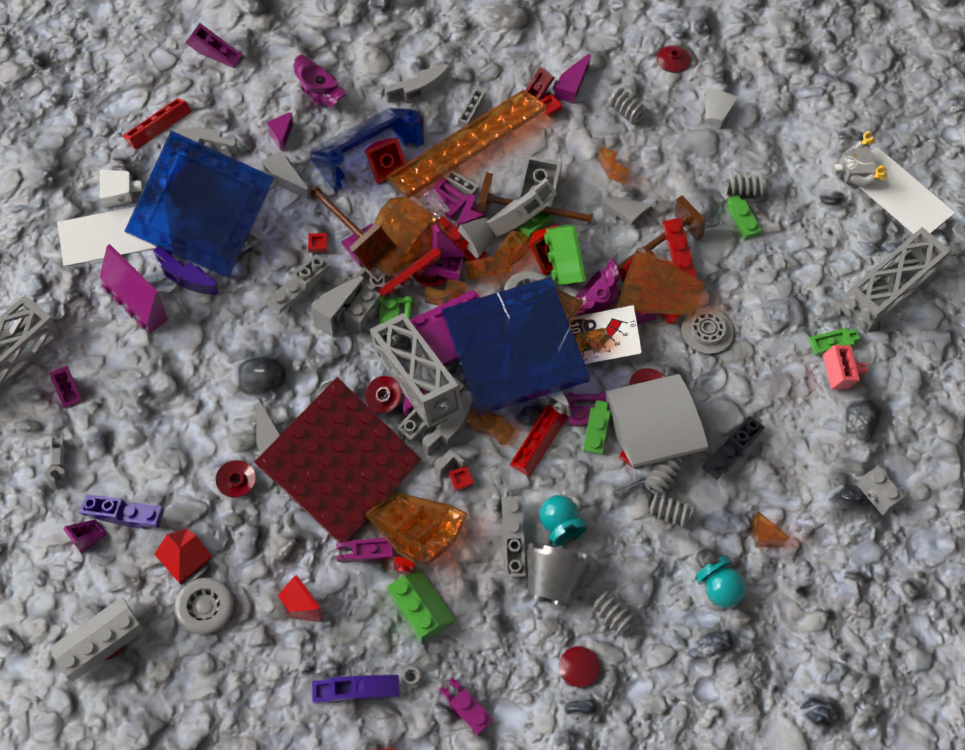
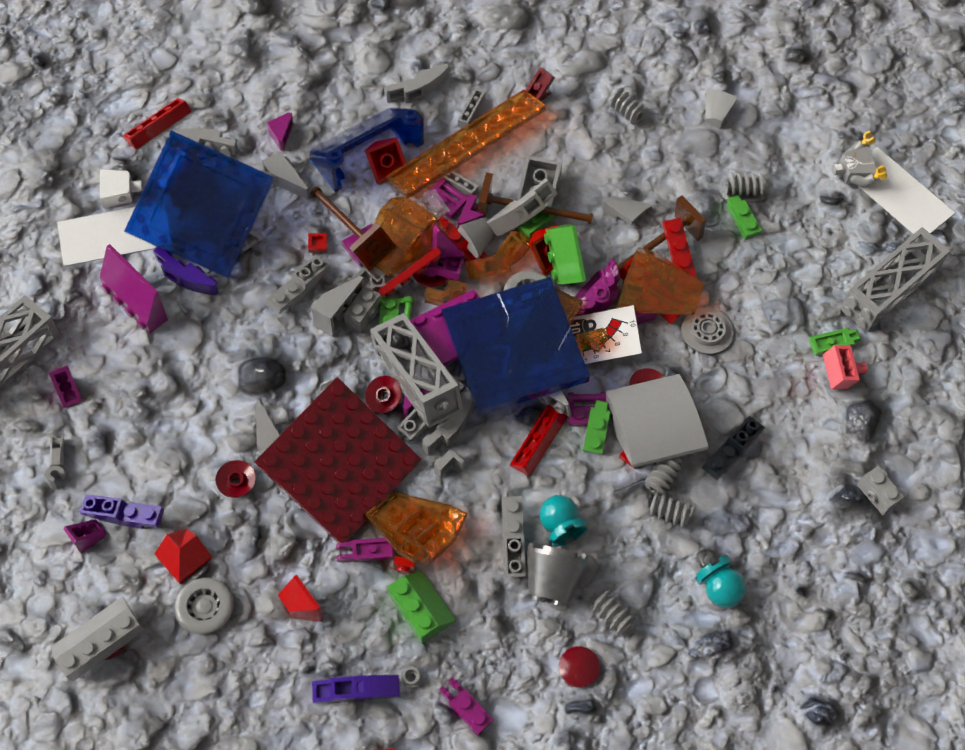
(212, 46): magenta slope -> none
(307, 73): magenta piece -> none
(460, 478): red plate -> none
(492, 424): clear orange slope -> none
(552, 105): red plate -> none
(571, 80): magenta slope -> none
(615, 172): clear orange slope -> none
(673, 59): dark red dish -> none
(766, 533): clear orange slope -> none

